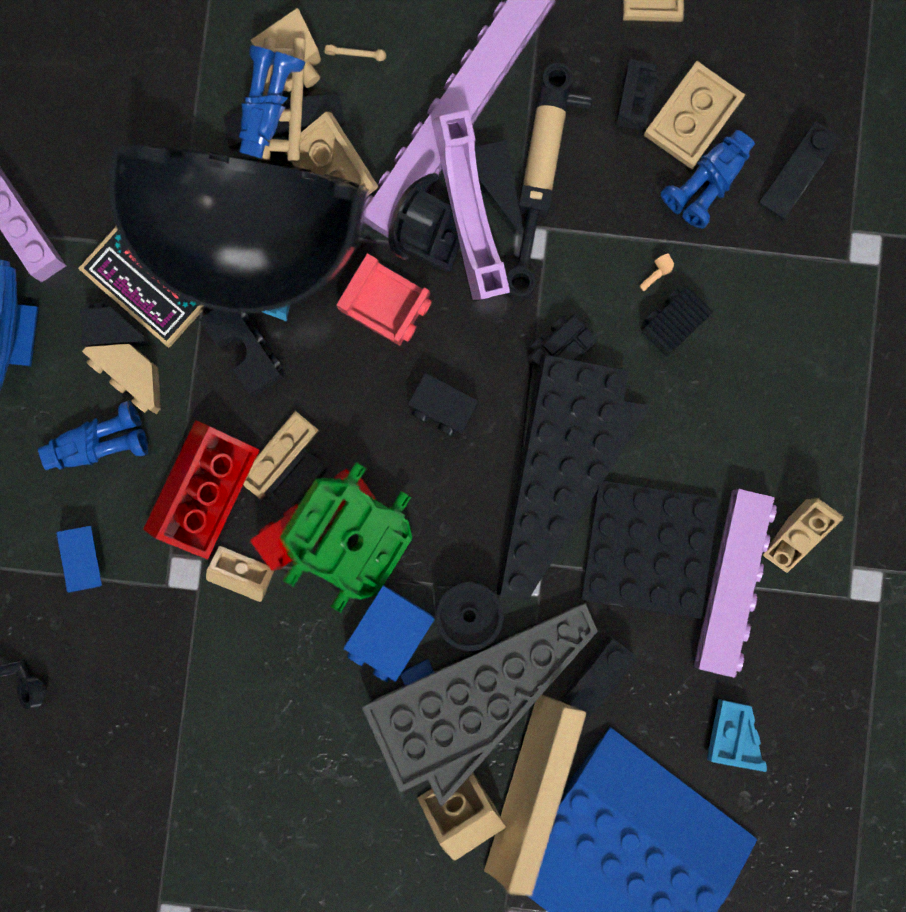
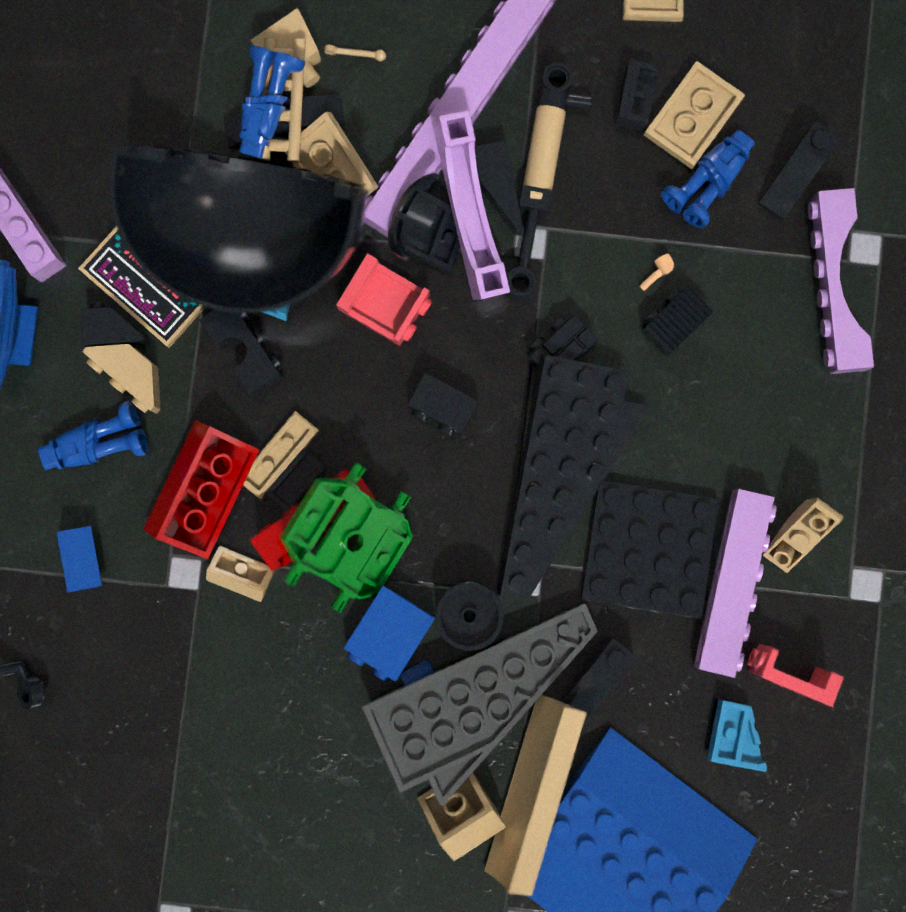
(822, 685): none -> coral panel
(846, 342): none -> lavender arch

